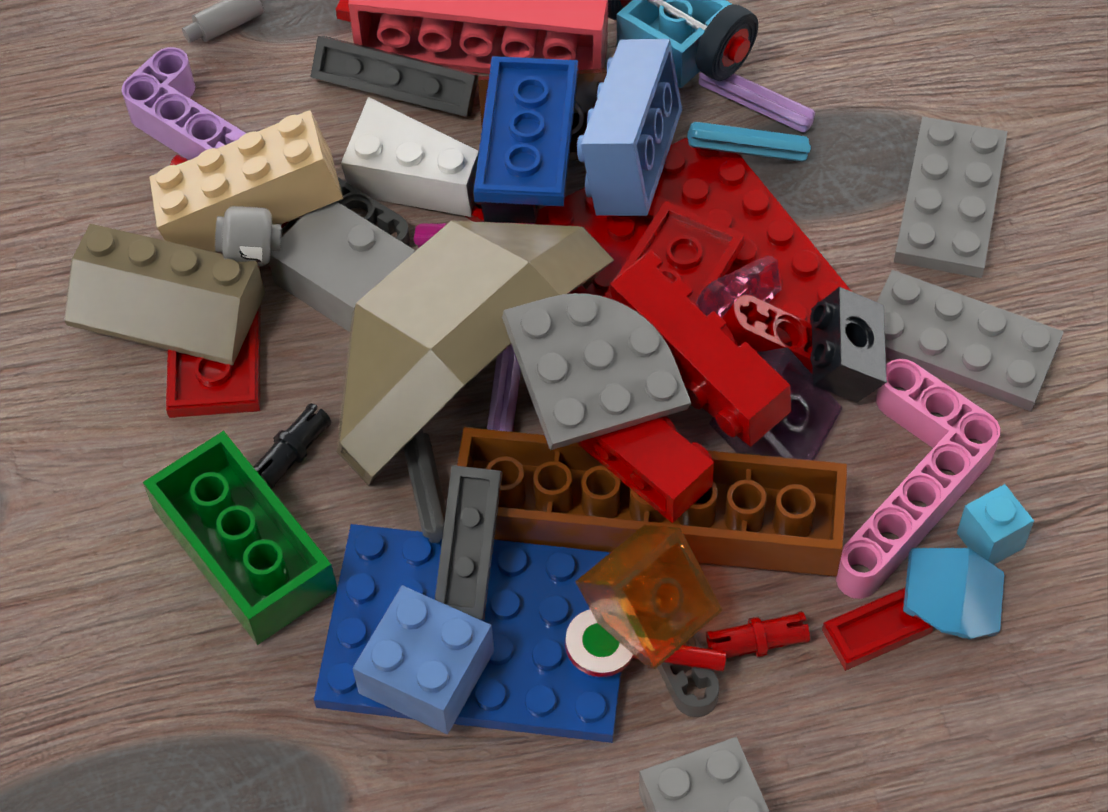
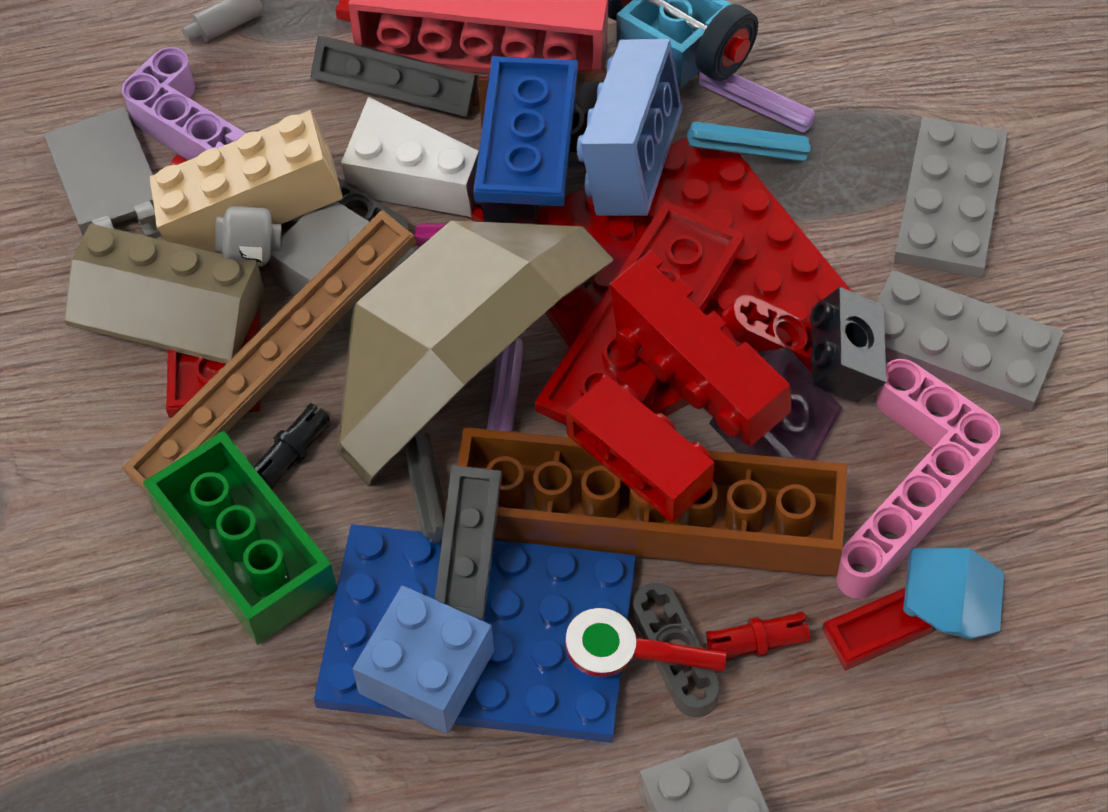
(104, 172): none -> light grey tile
(276, 346): none -> medium nougat tile
(592, 366): light grey plate -> none
(650, 593): clear orange slope -> none
(754, 279): clear pink slope -> none
(995, 525): medium azure brick -> none

